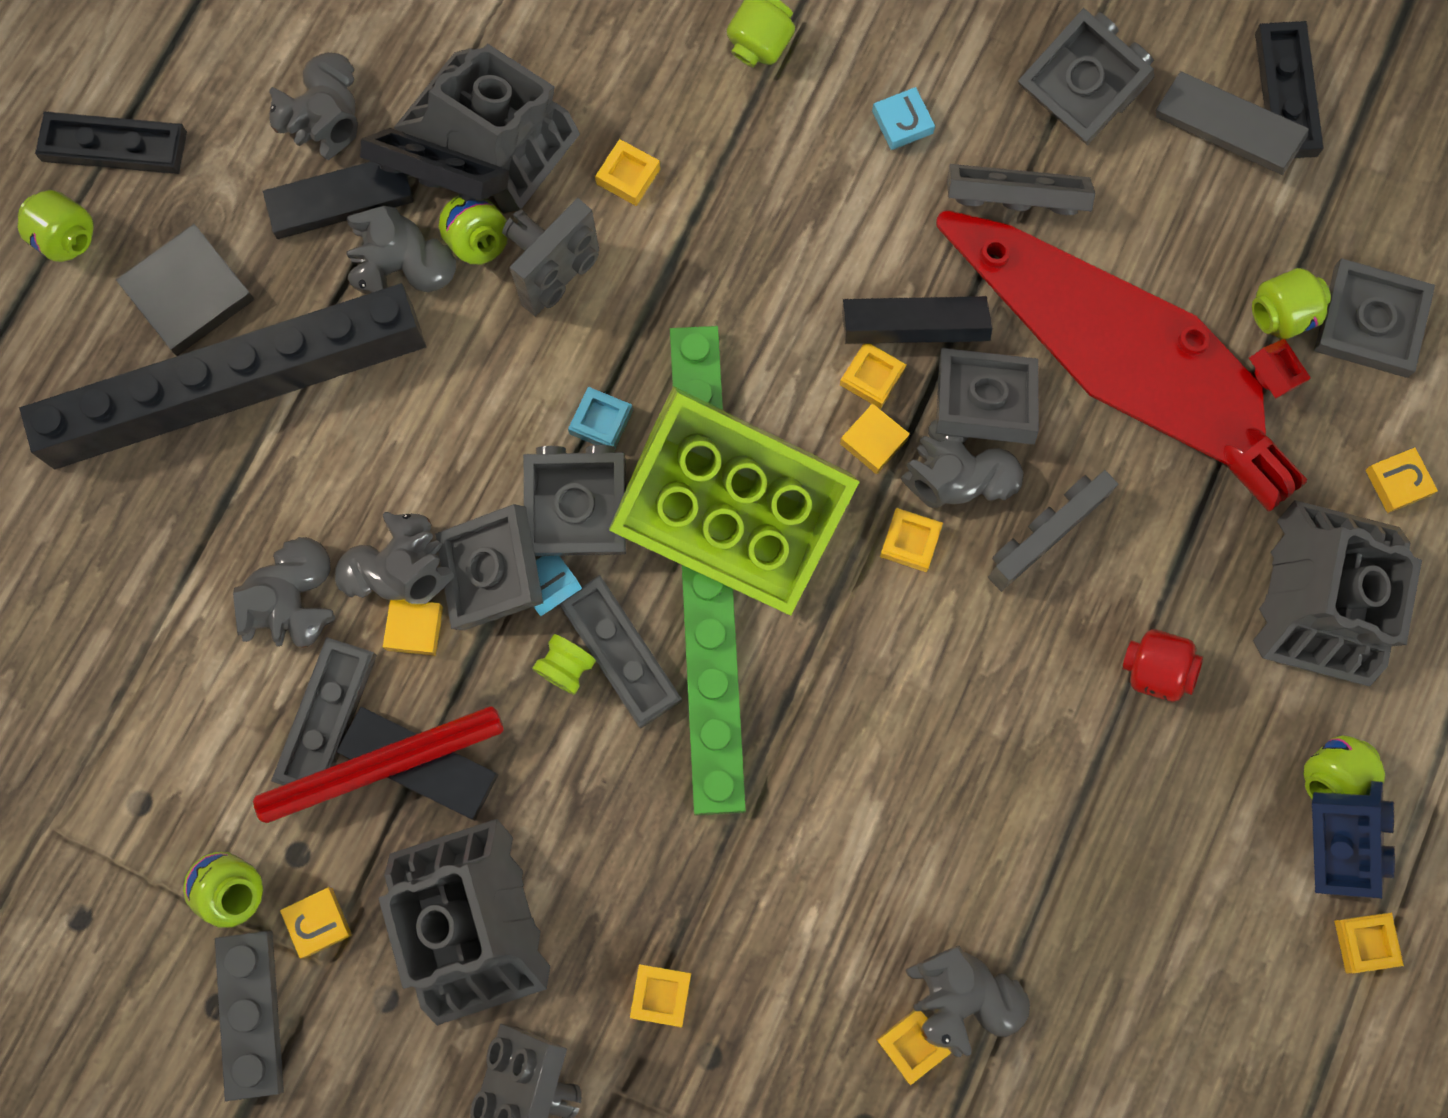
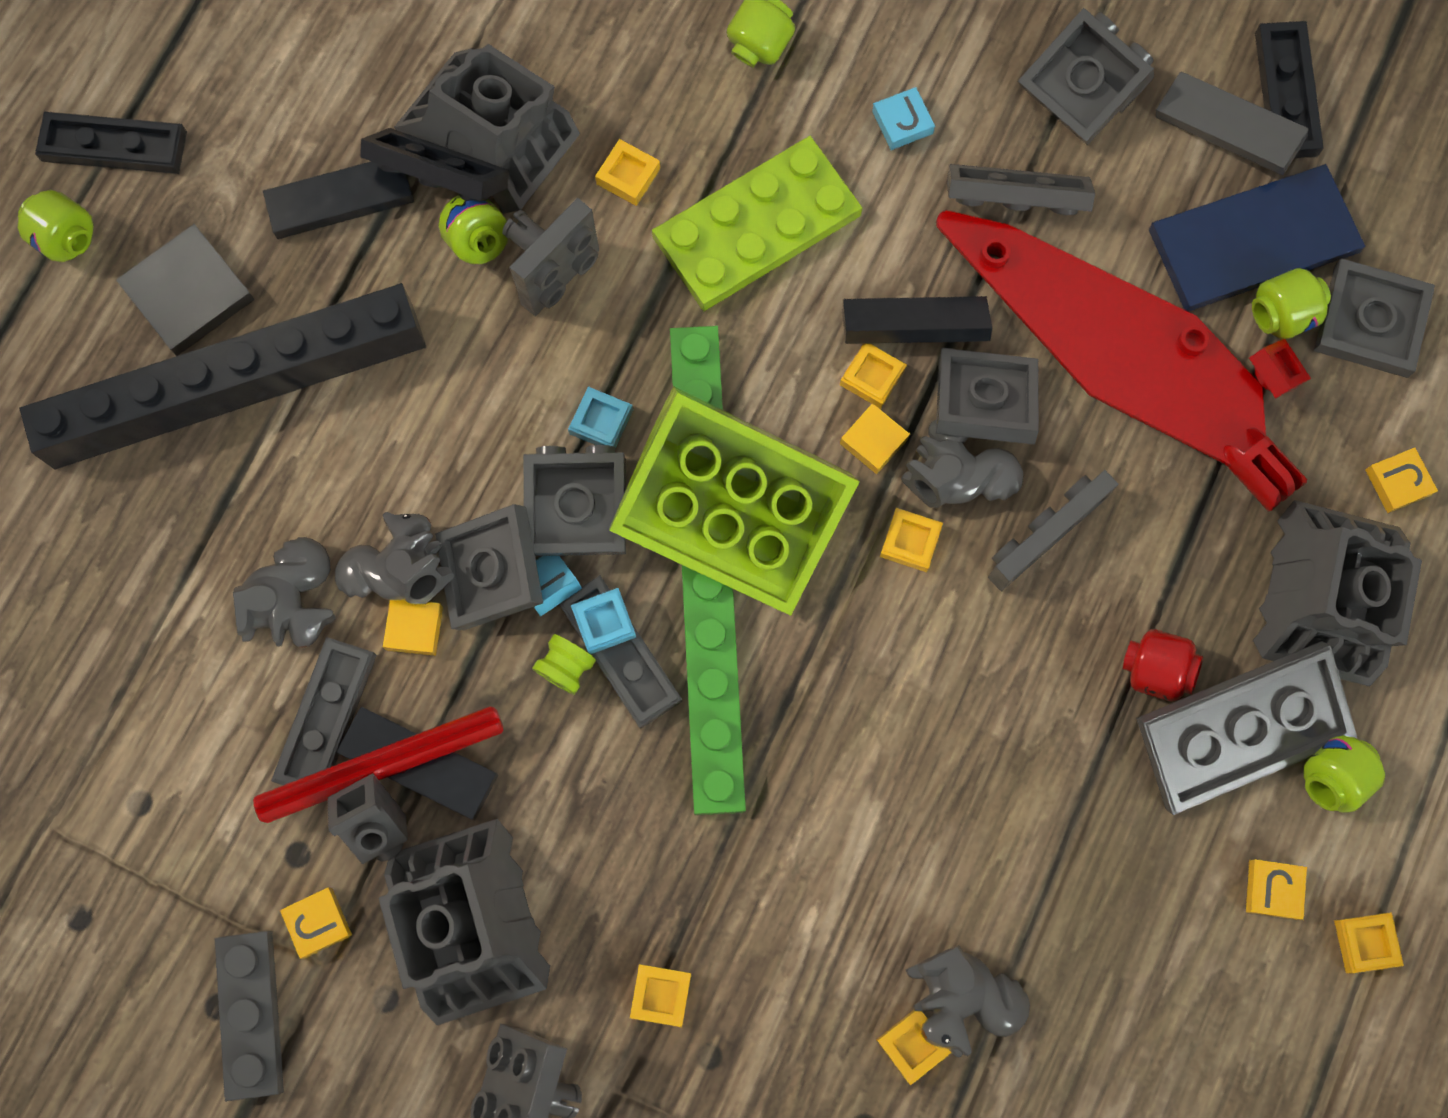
(223, 889): lime head -> none
(324, 110): dark grey animal -> none
(367, 820): none -> dark grey brick
(395, 245): dark grey animal -> none
(603, 621): none -> medium azure tile
(756, 223): none -> lime plate
(1246, 727): none -> tile
(1255, 237): none -> dark blue tile
(1276, 889): none -> yellow tile
(1350, 842): dark blue bracket -> none

